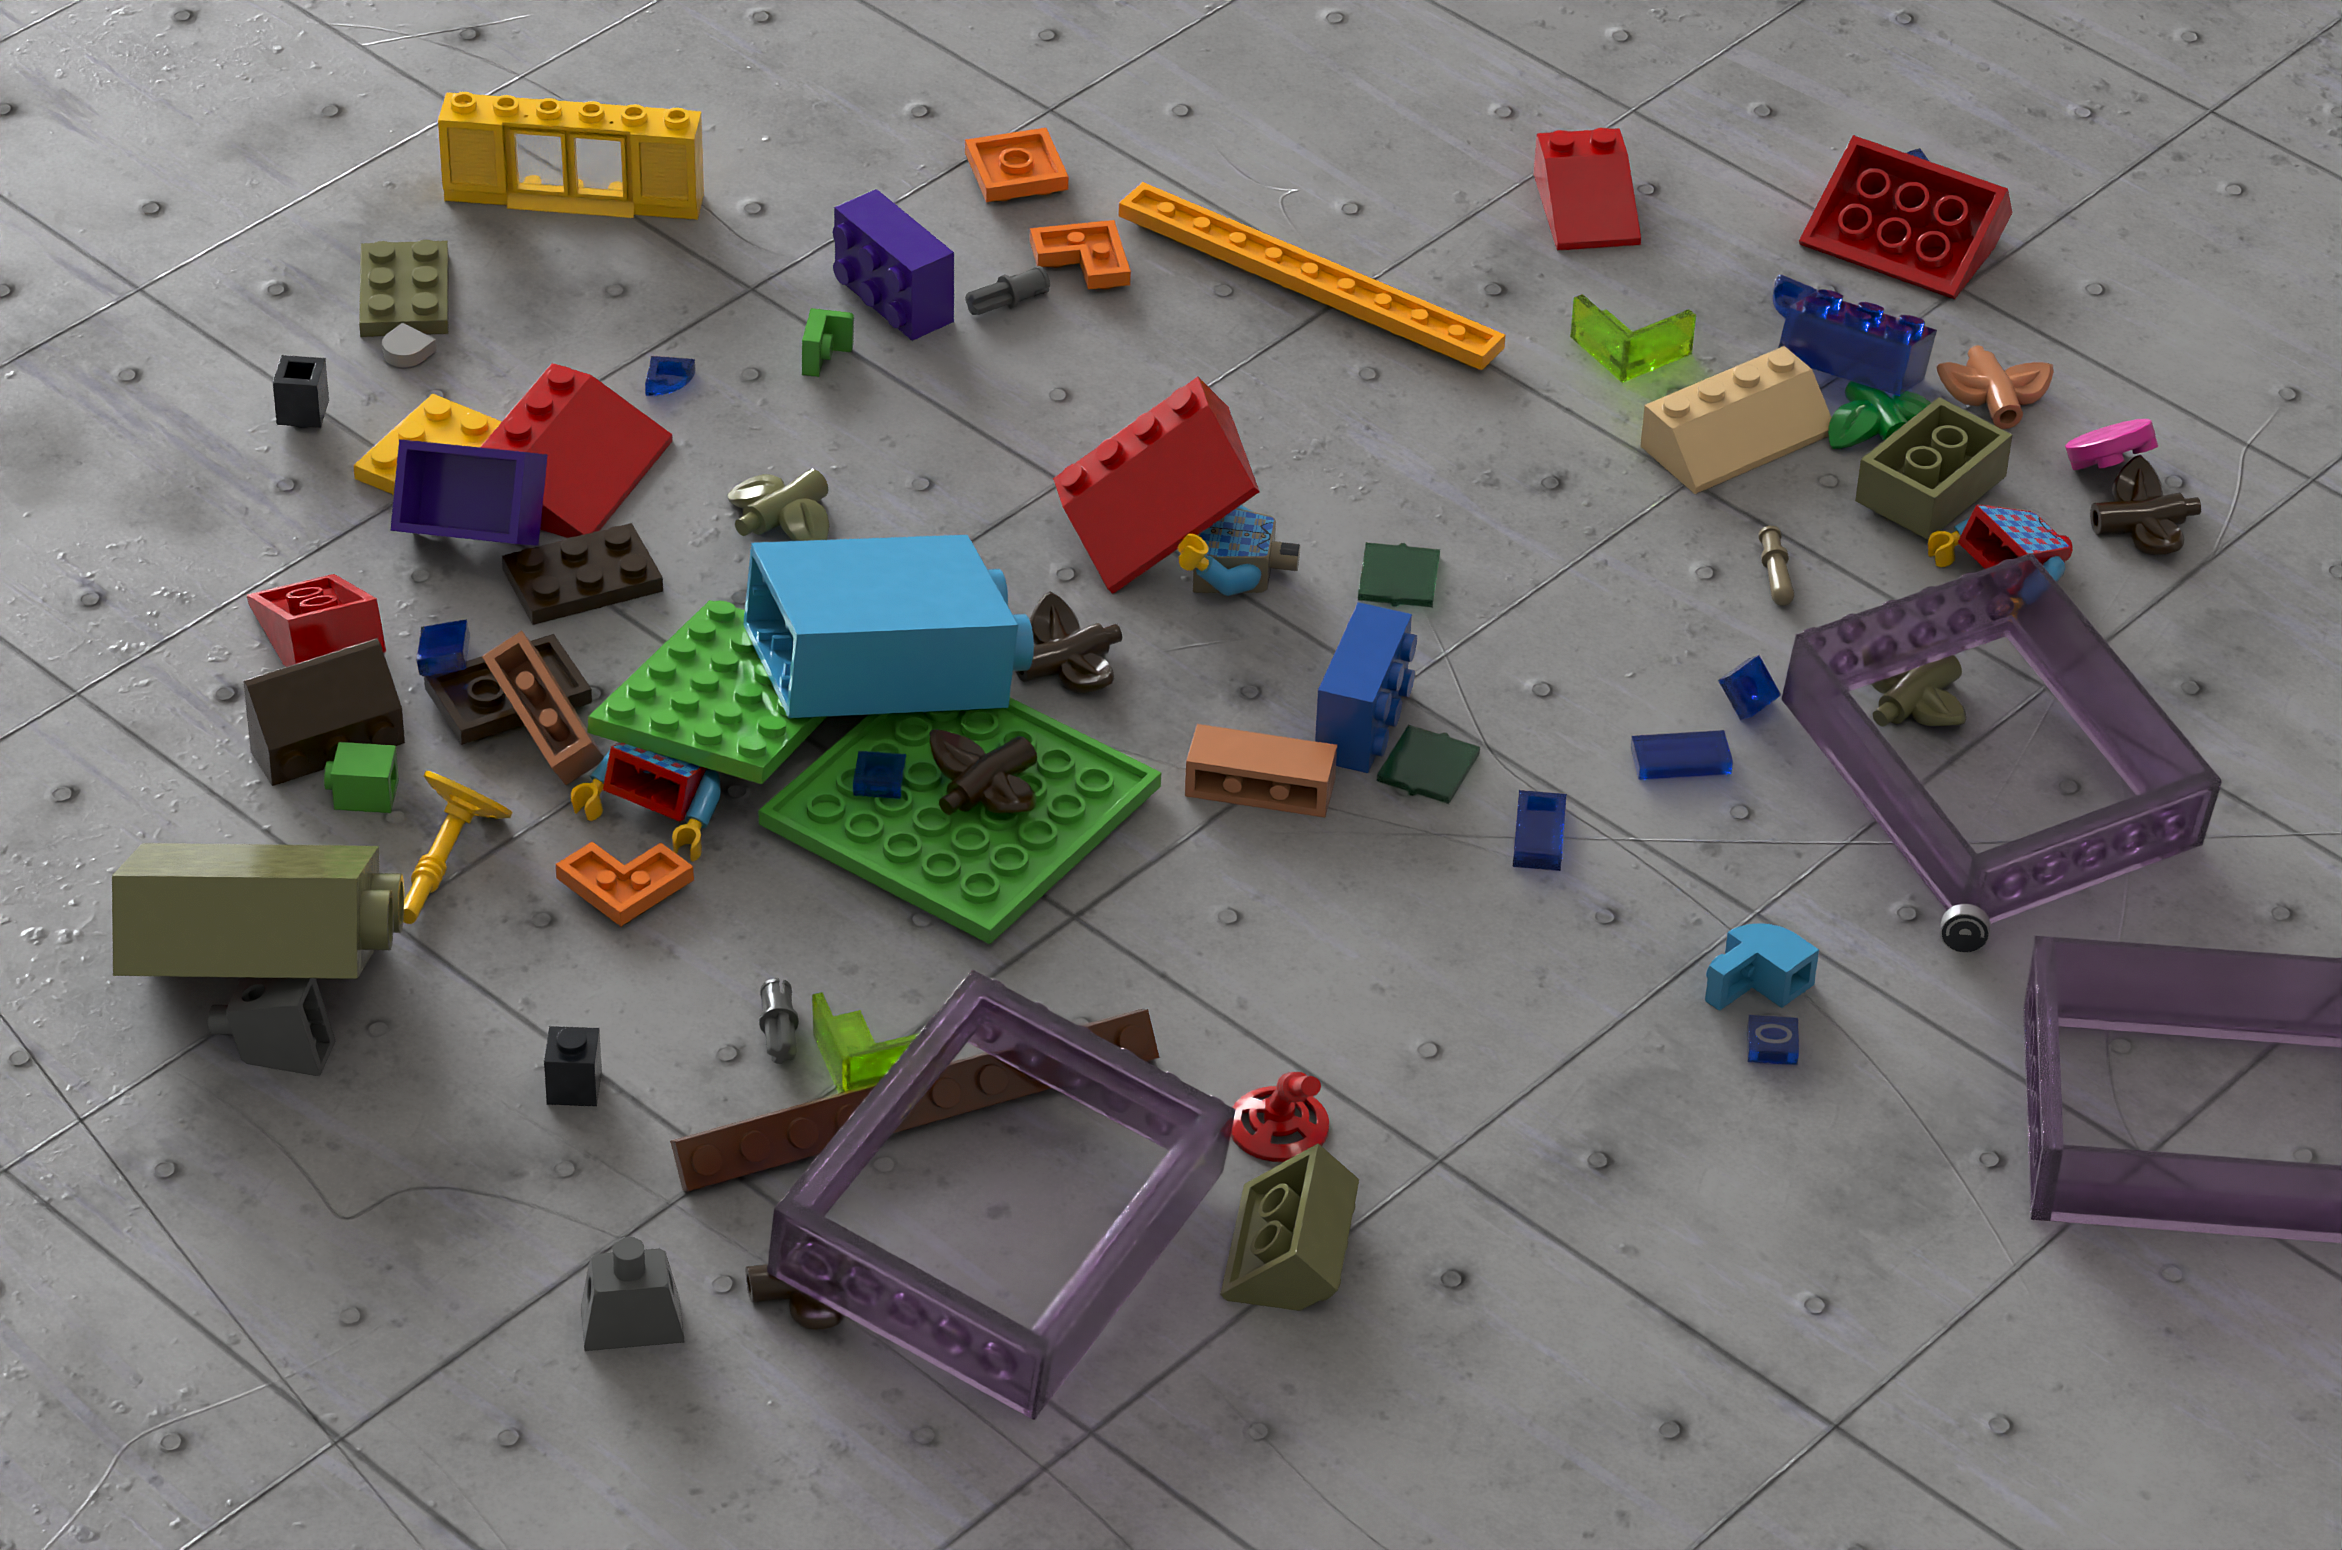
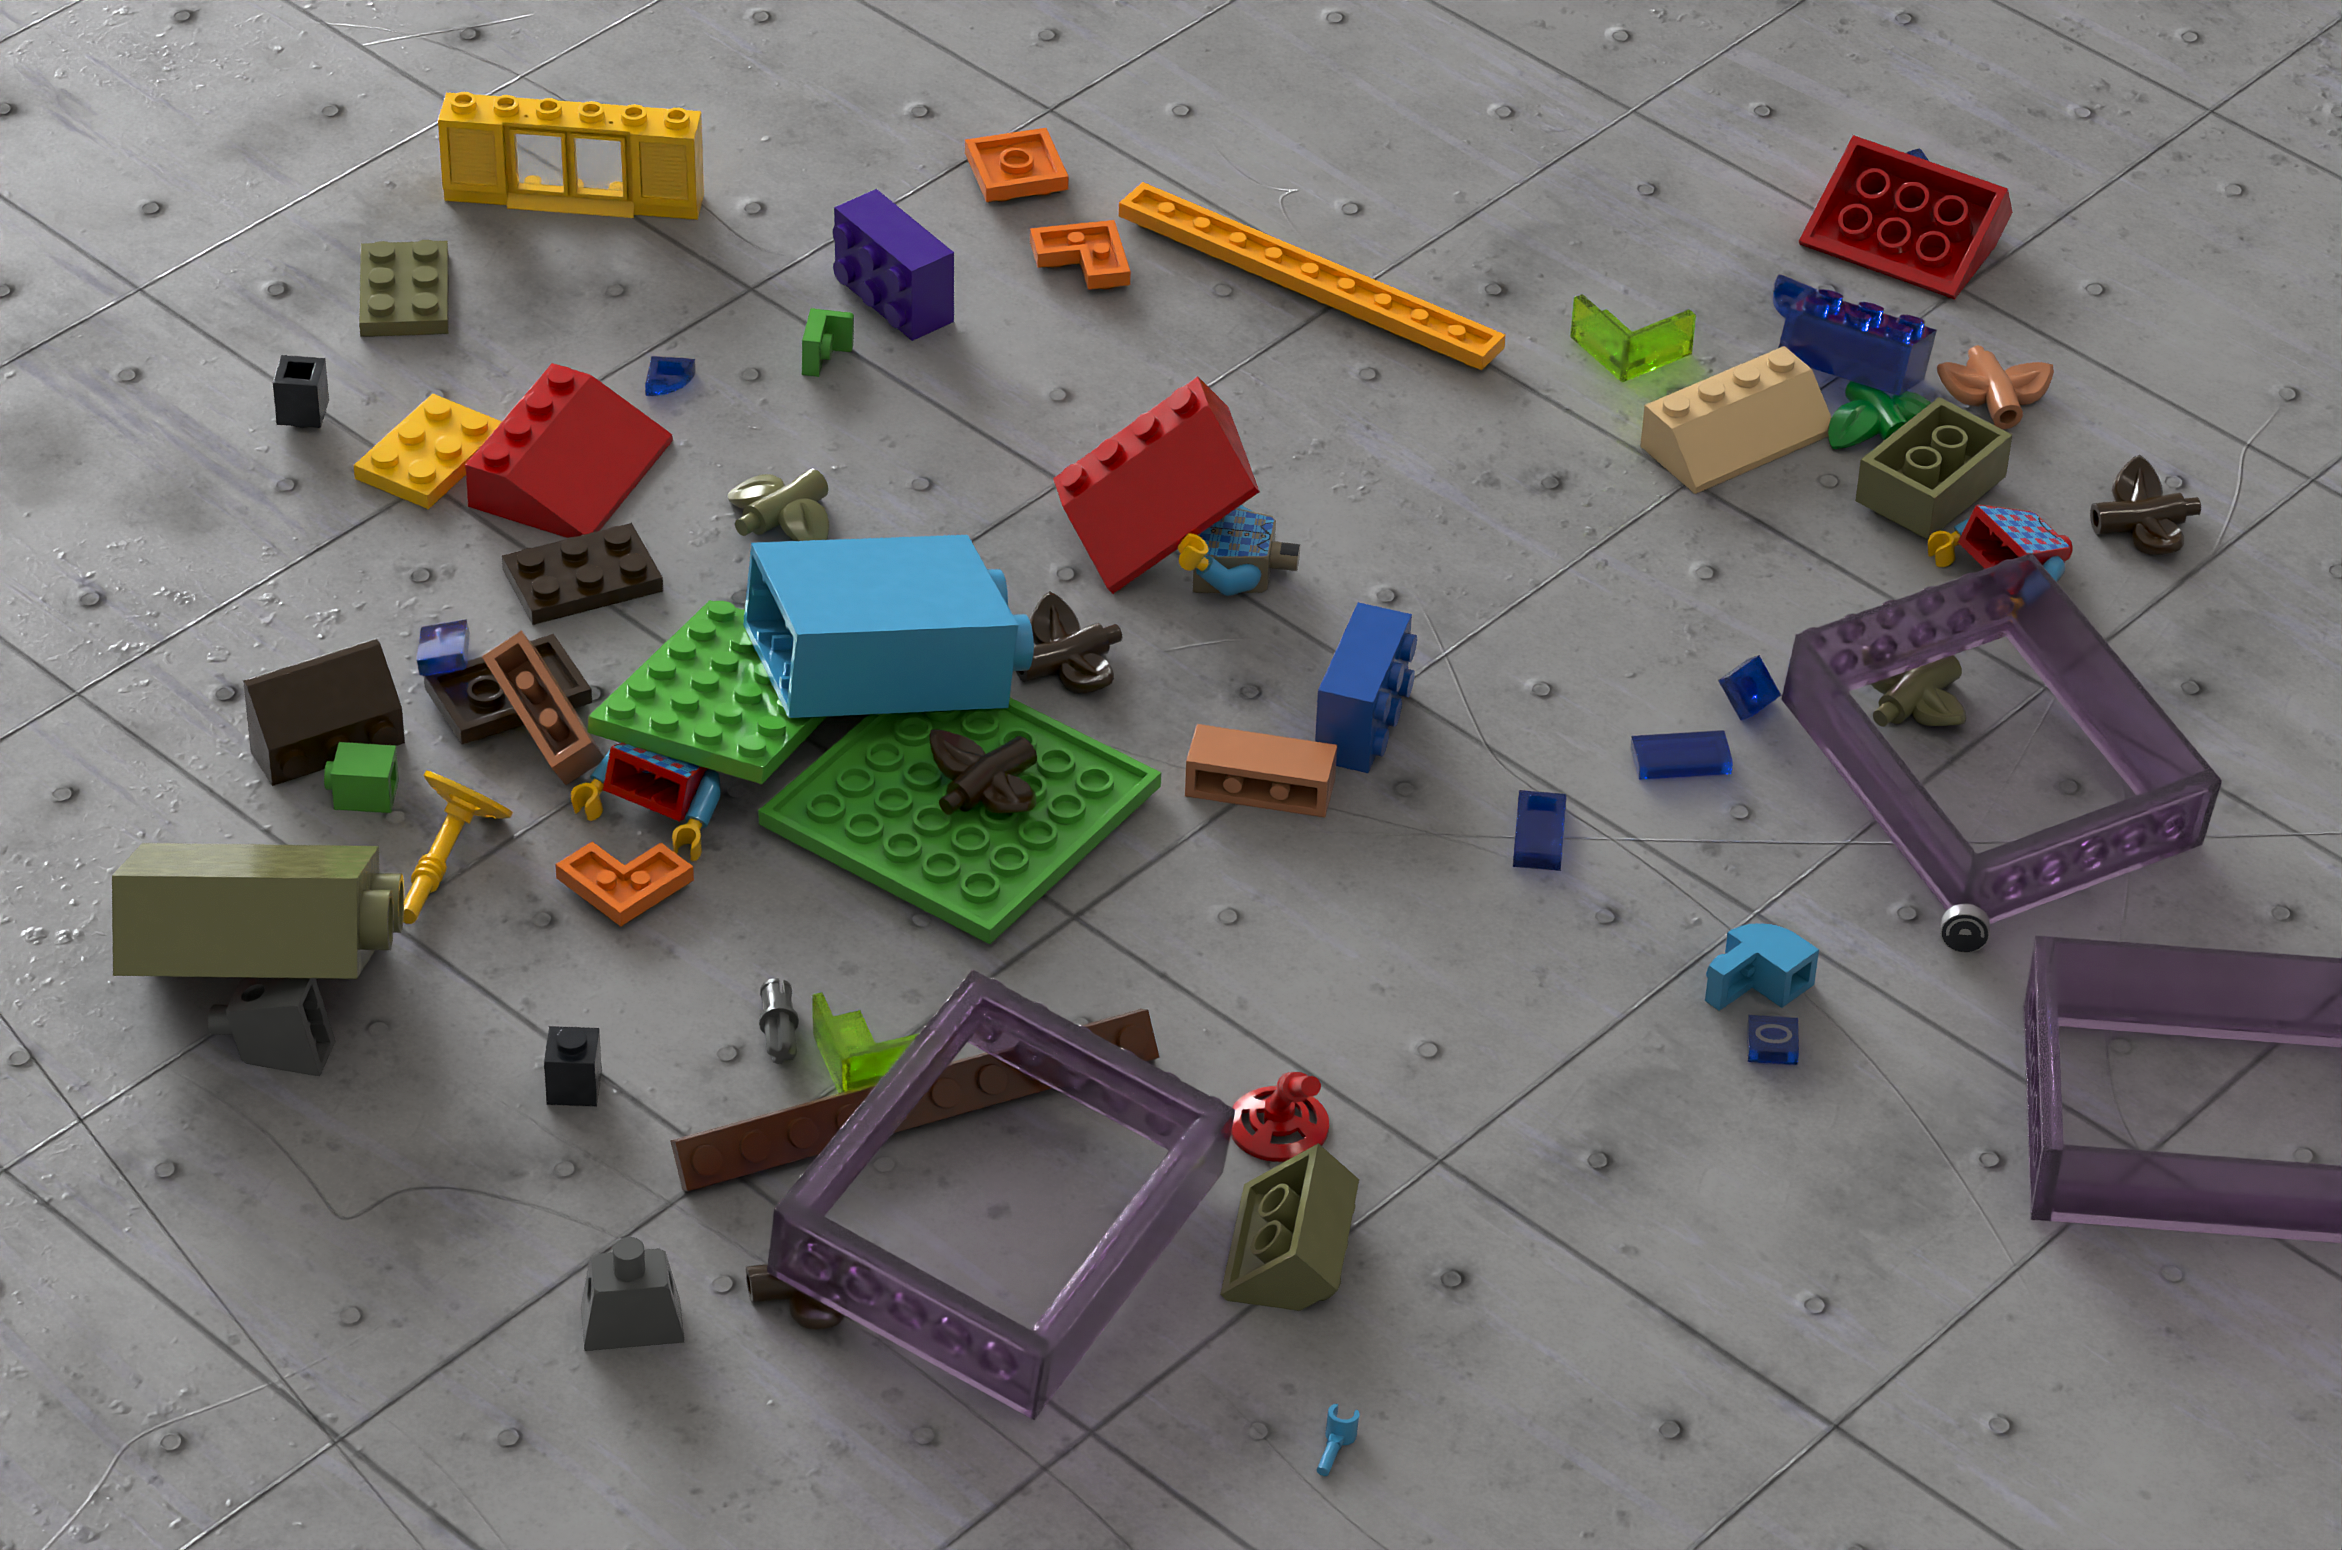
(316, 617): red slope -> none
(407, 346): light grey tile -> none
(469, 492): dark purple piece -> none
(879, 774): clear blue tile -> none
(1008, 291): dark grey axle -> none
(1339, 1433): none -> dark azure hand
(1399, 574): clear green piece -> none
(1428, 764): clear green piece -> none
(1586, 188): red slope -> none
(1775, 560): dark tan piece -> none
(2109, 443): dark pink tile -> none

